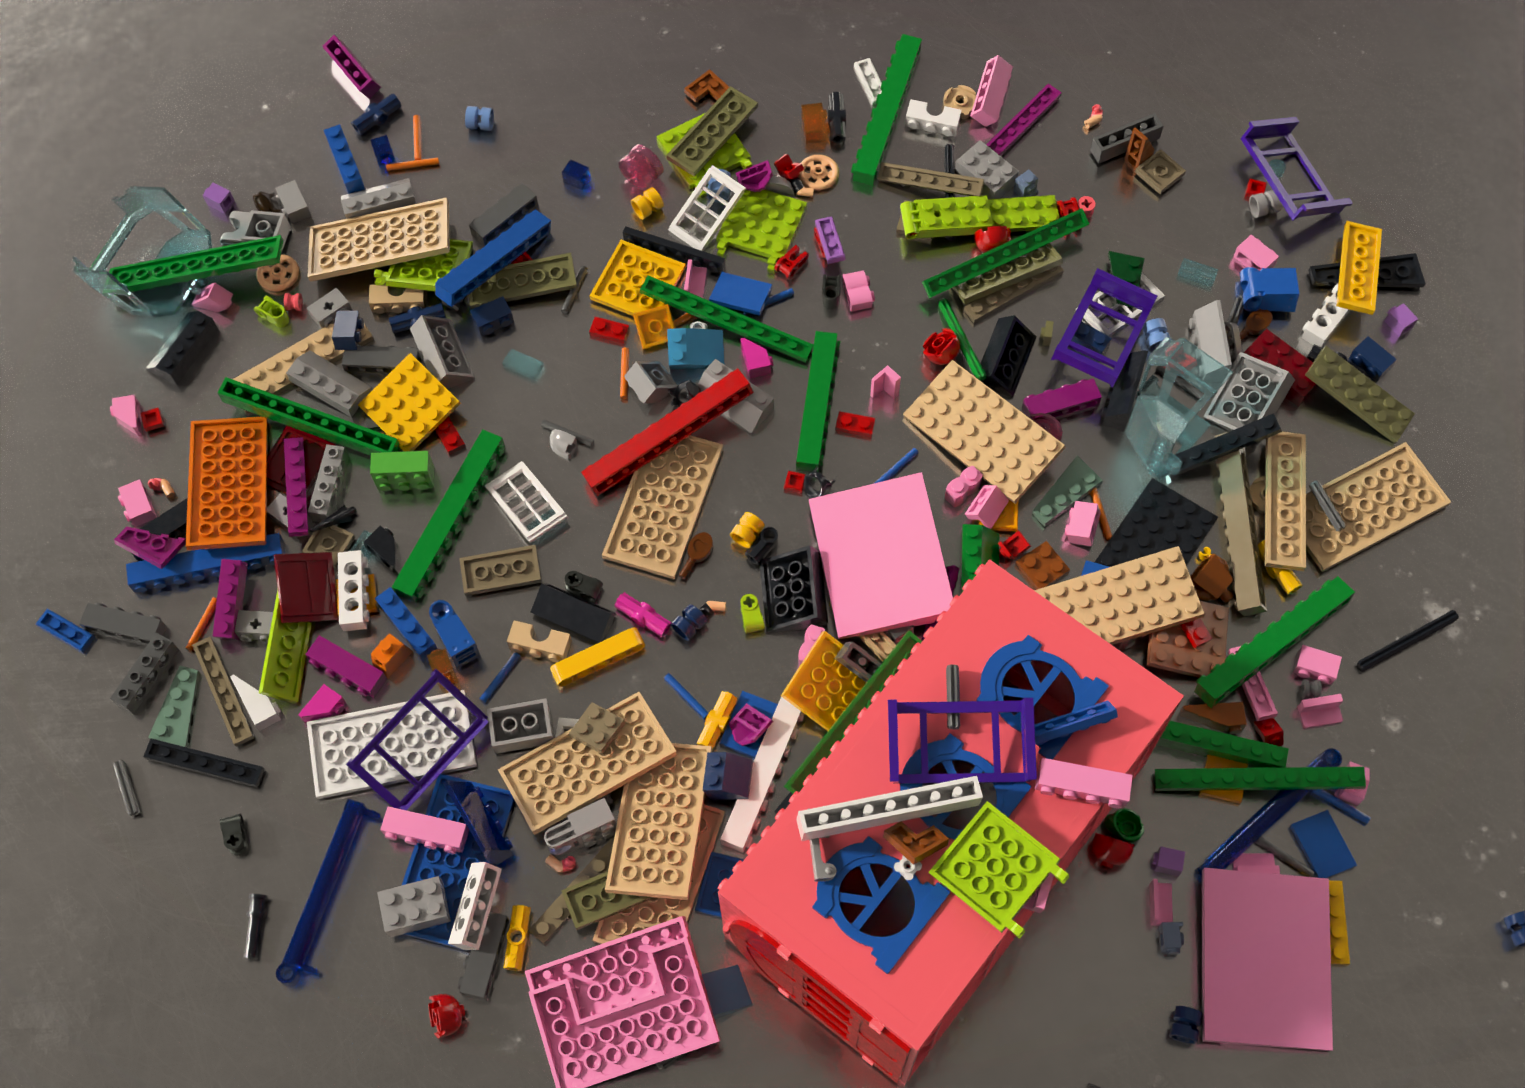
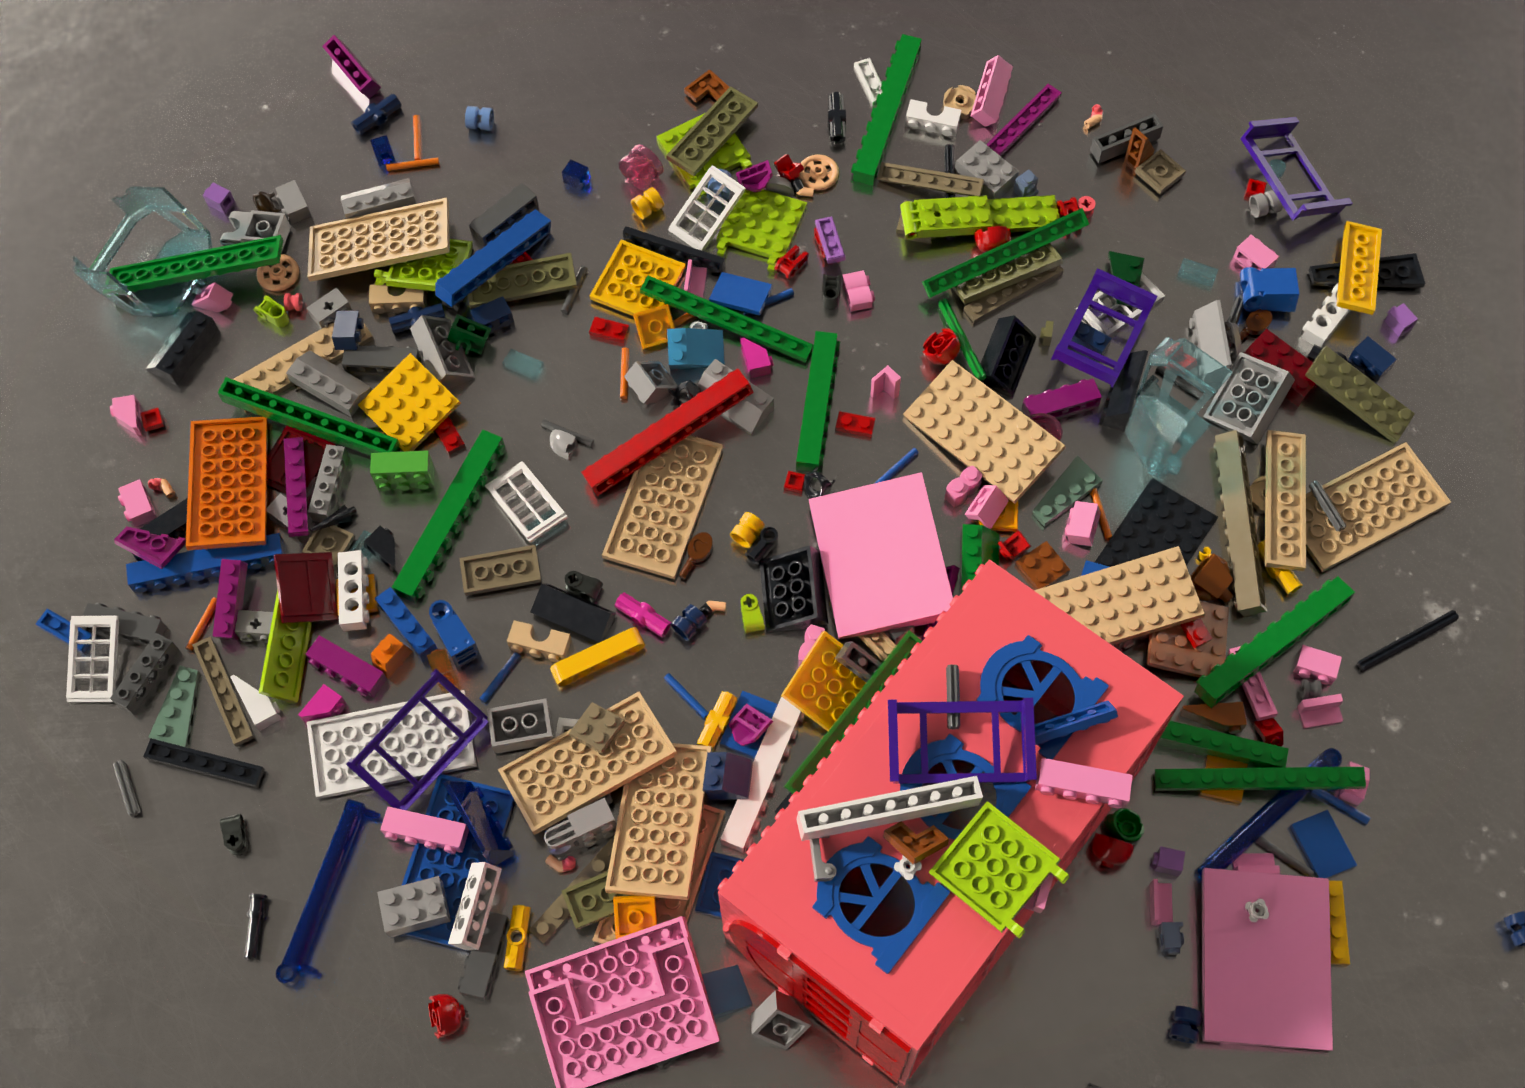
(92, 621): none -> white piece
(344, 159): blue brick -> none
(468, 334): none -> dark green brick
(634, 914): none -> light orange plate
(779, 1020): none -> light grey slope
(814, 123): clear orange brick -> none
(1155, 332): medium blue wheel -> none
(1228, 443): black plate -> none
(1261, 906): none -> white plate

